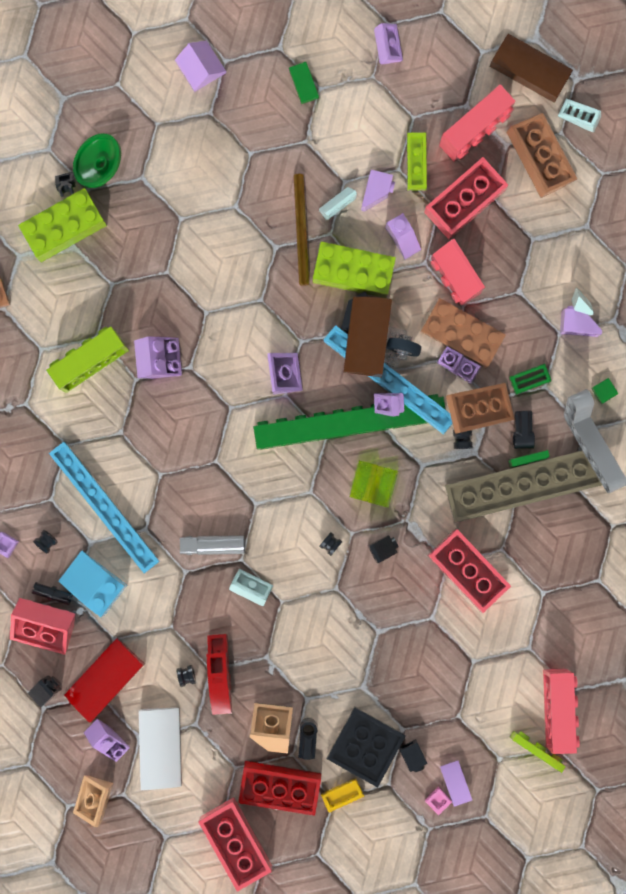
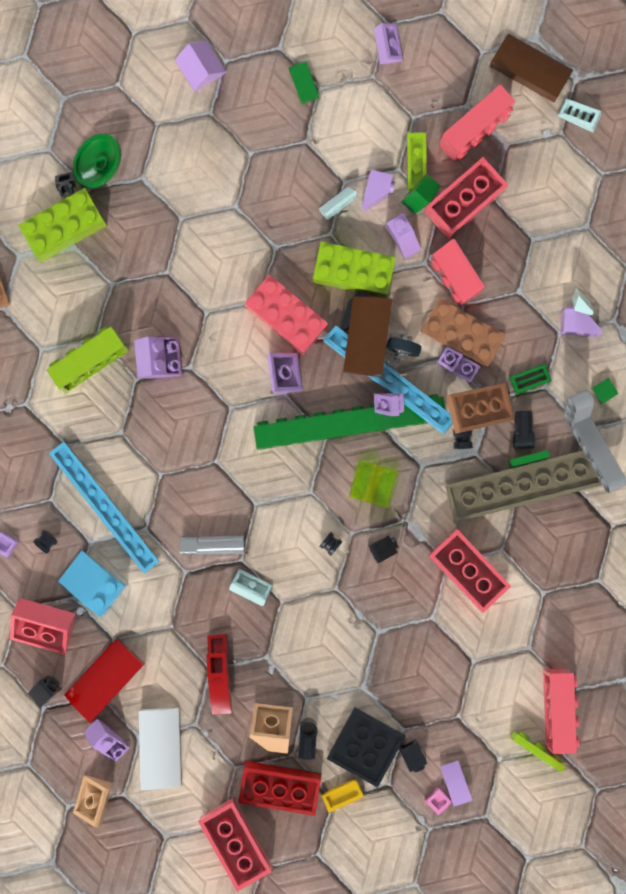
(52, 593): black pin -> none
(186, 676): black wheel -> none
(286, 315): none -> coral brick
(301, 232): pearl gold axle -> none
(421, 194): none -> green slope
(541, 155): nougat slope -> none

